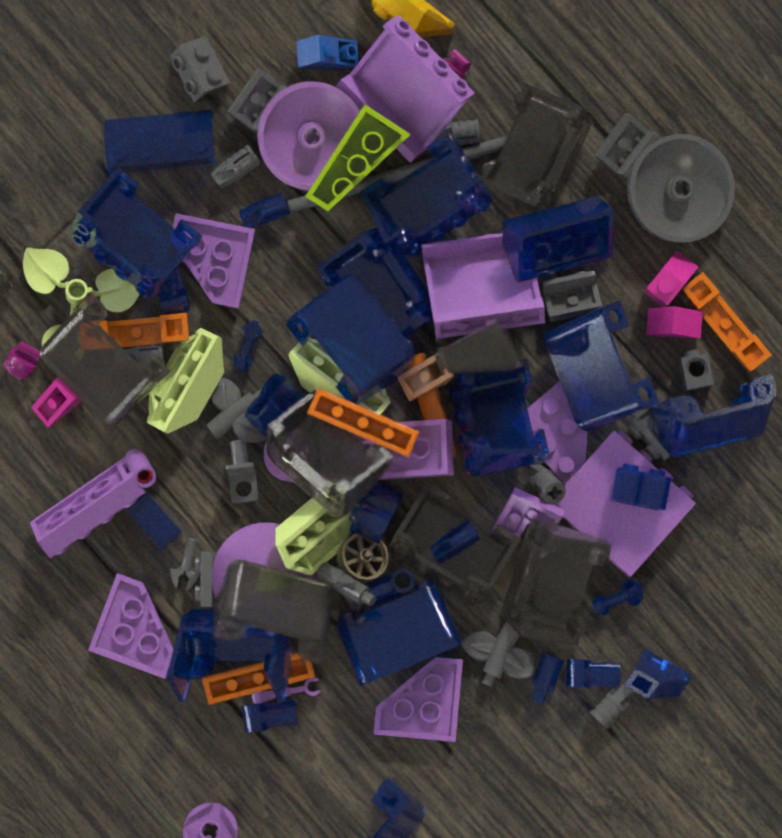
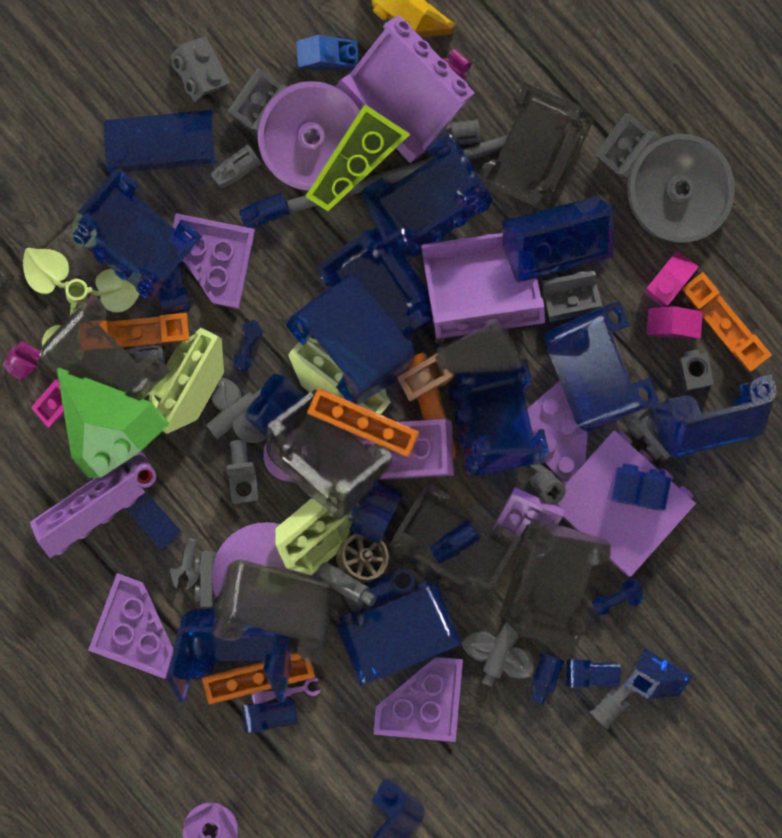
(105, 424): none -> bright green wedge

